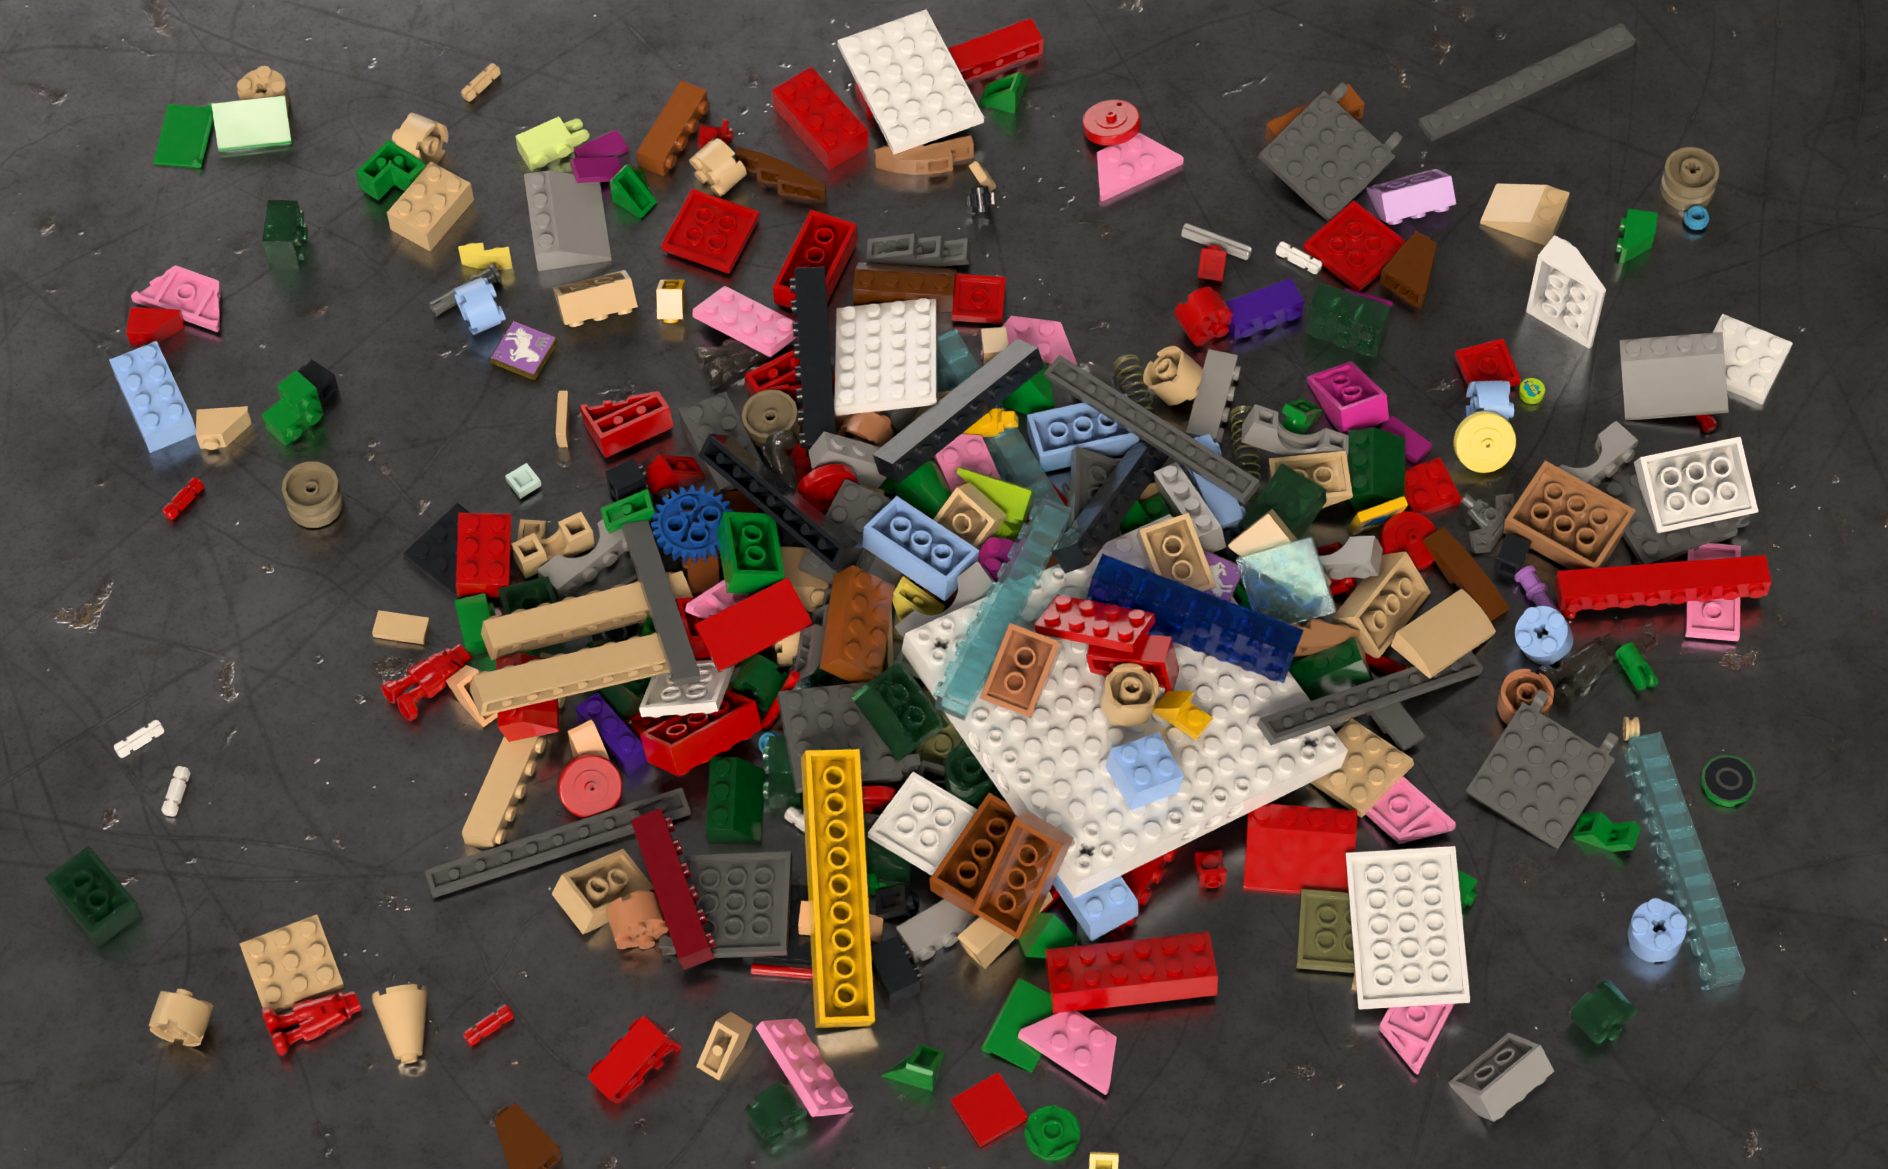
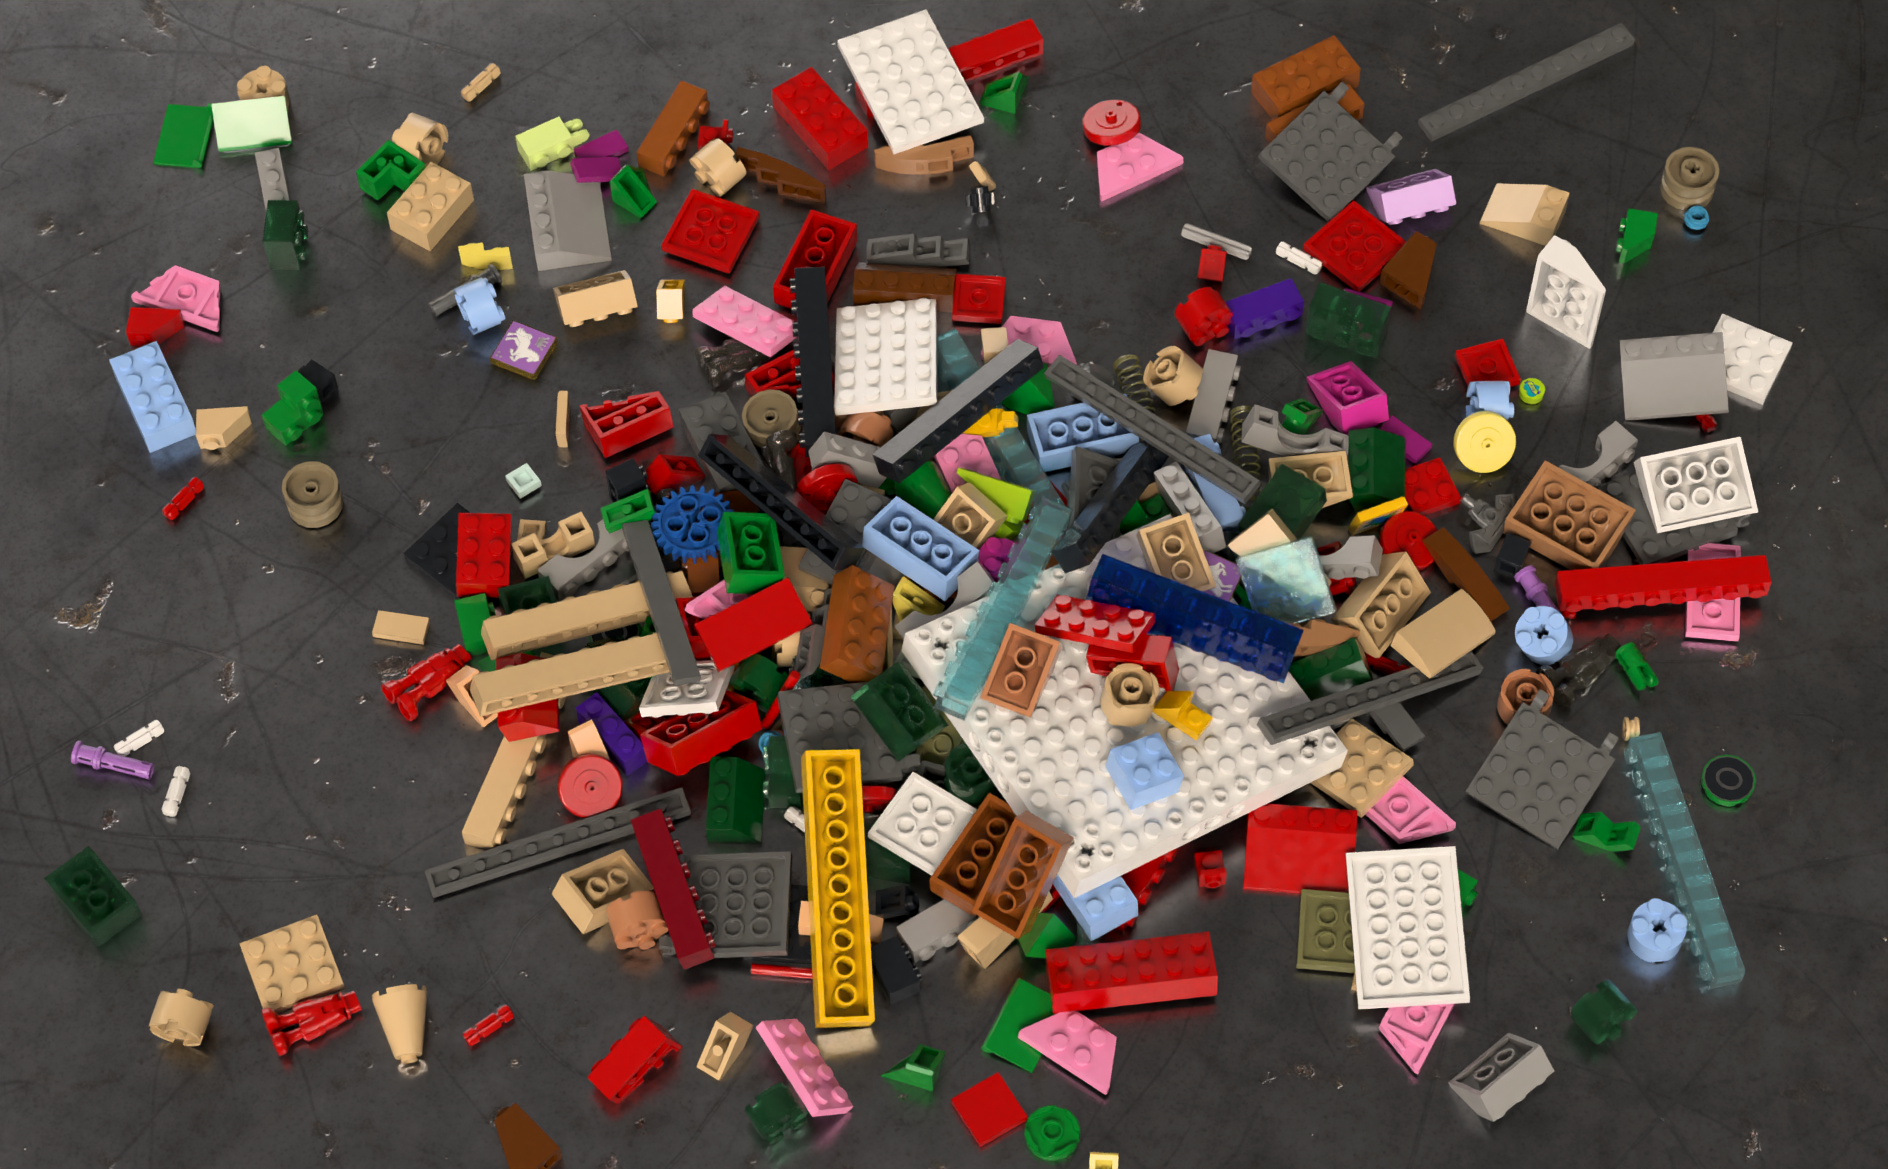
(100, 758): none -> medium lavender pin
(272, 175): none -> light grey brick
(873, 884): green hand -> none
(1304, 77): none -> dark orange brick

